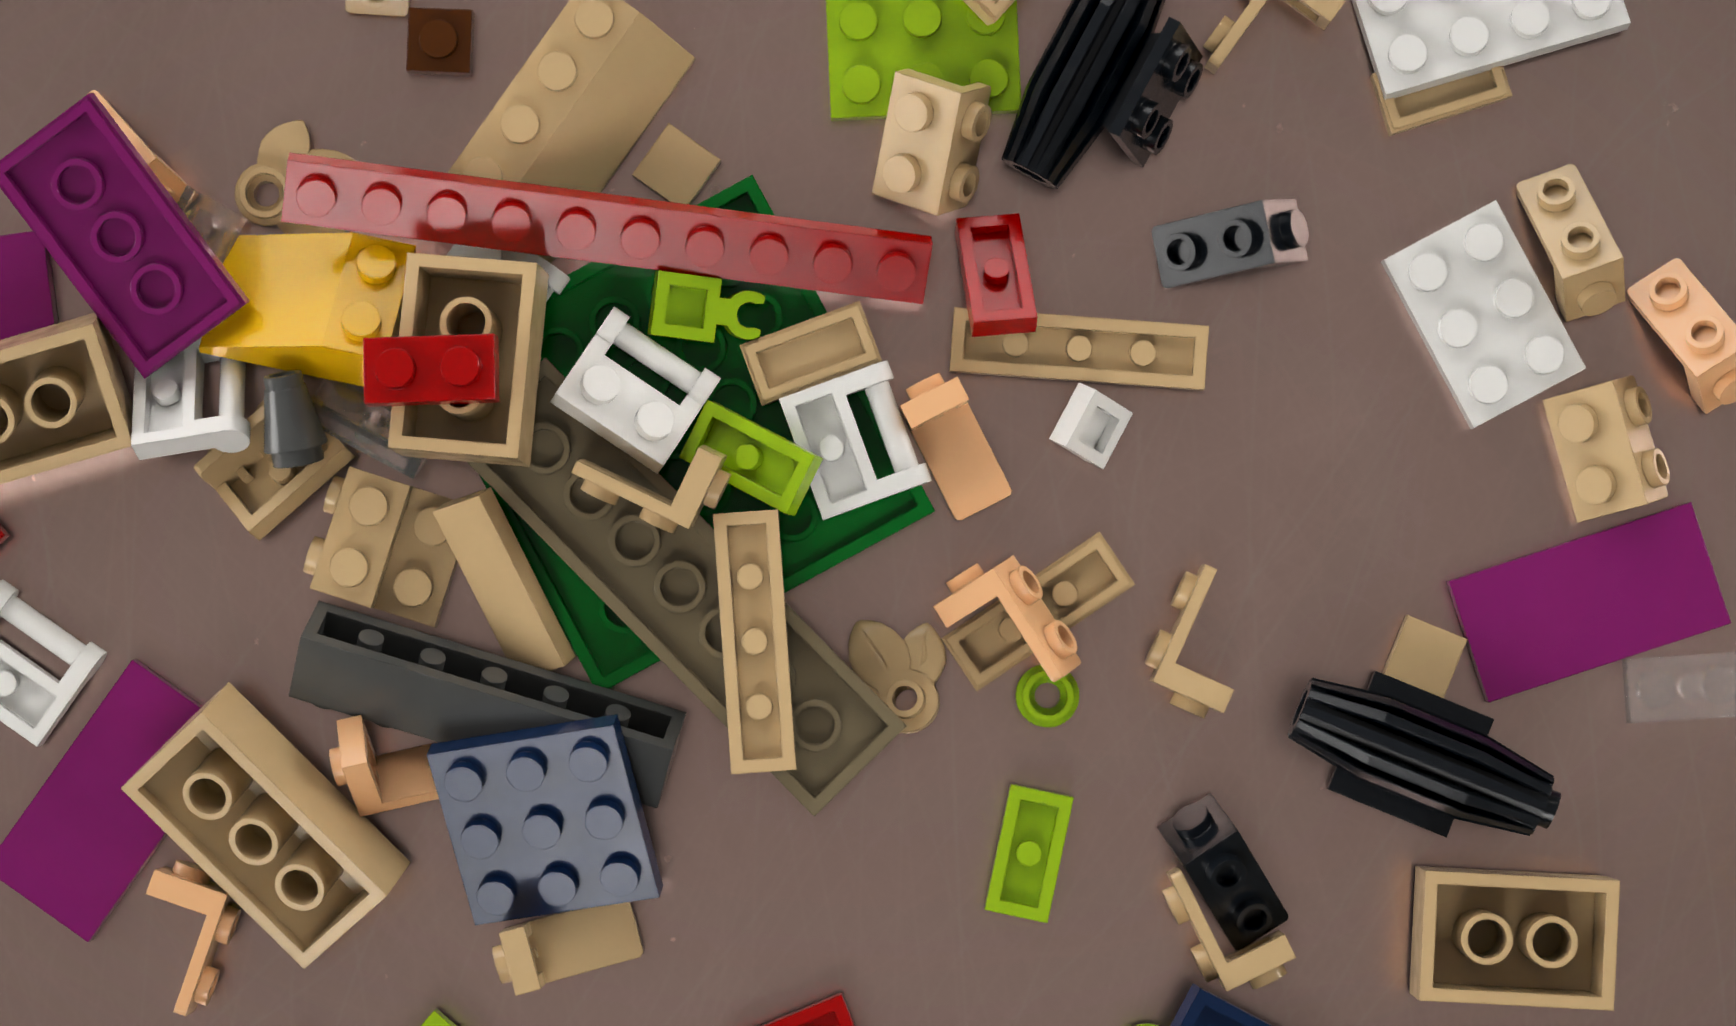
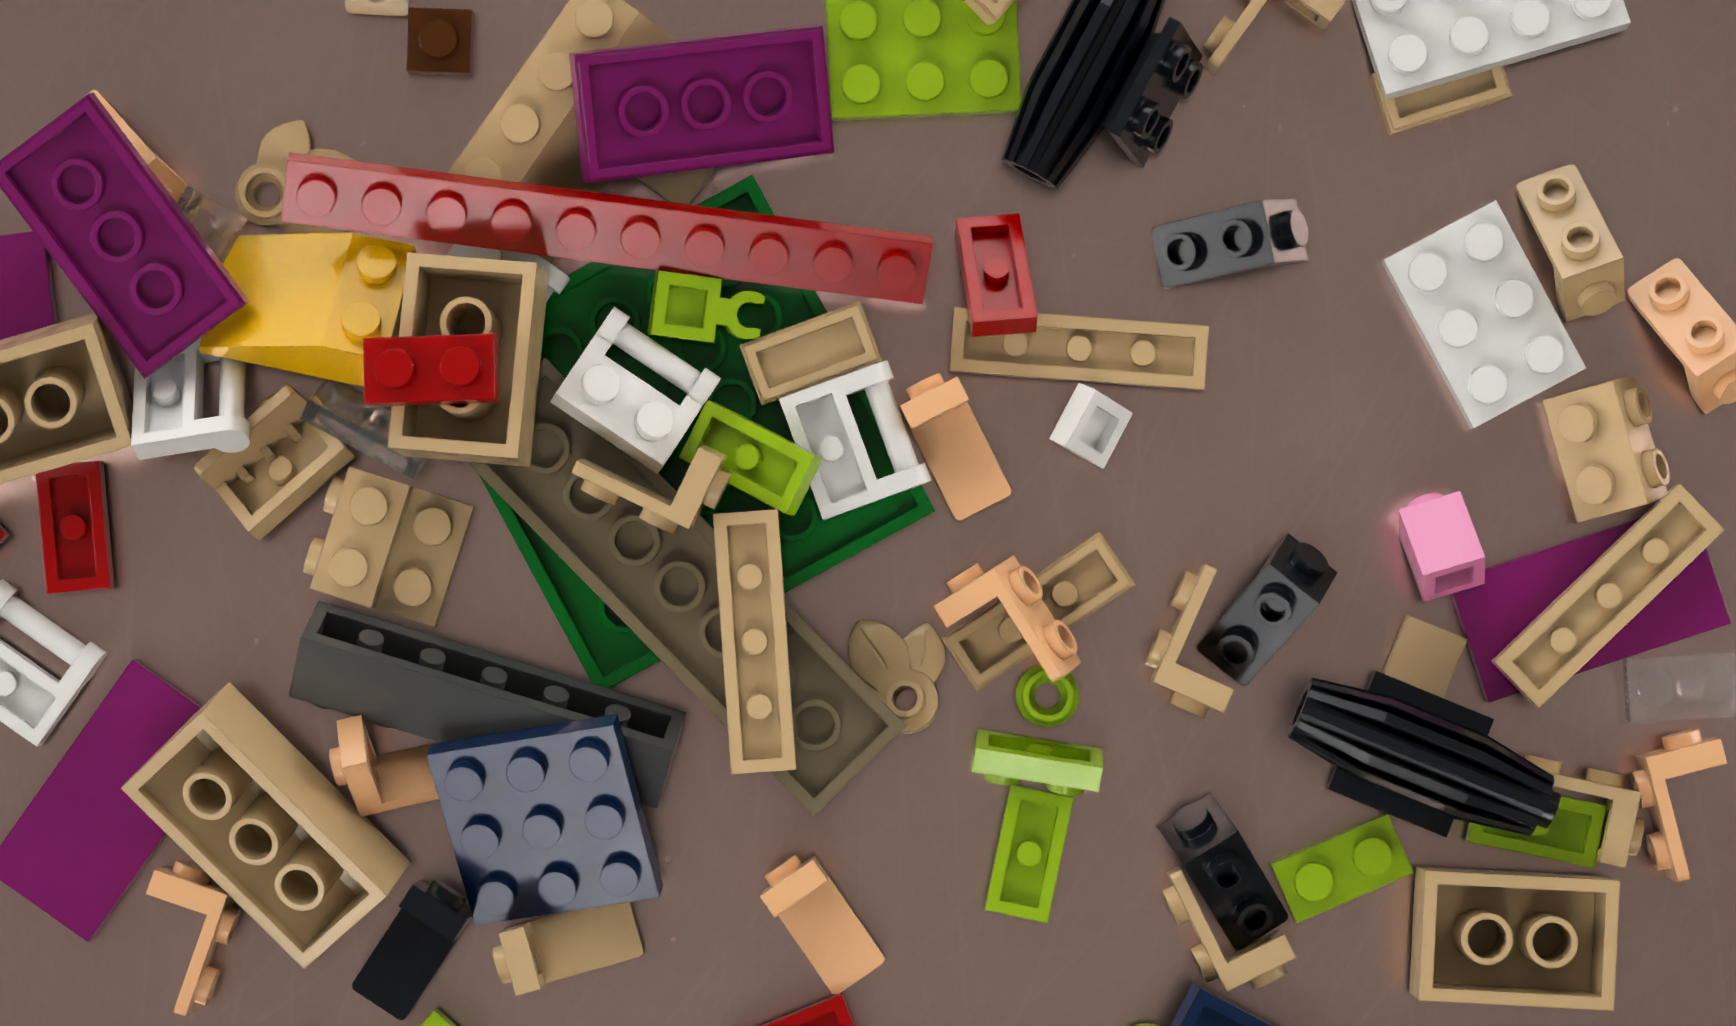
(75, 528): none -> red plate
(291, 421): dark grey cone -> none
(413, 947): none -> black bracket
(503, 581): tan tile -> none
(701, 103): none -> magenta tile
(821, 922): none -> light nougat bracket
(932, 142): tan bracket -> none
(1058, 764): none -> lime plate
(1268, 610): none -> black bracket
(1341, 868): none -> lime plate
(1441, 545): none -> bright pink brick
(1569, 838): none -> lime plate
(1607, 595): none -> tan plate
(1621, 828): none -> tan bracket
(1682, 754): none -> light nougat bracket

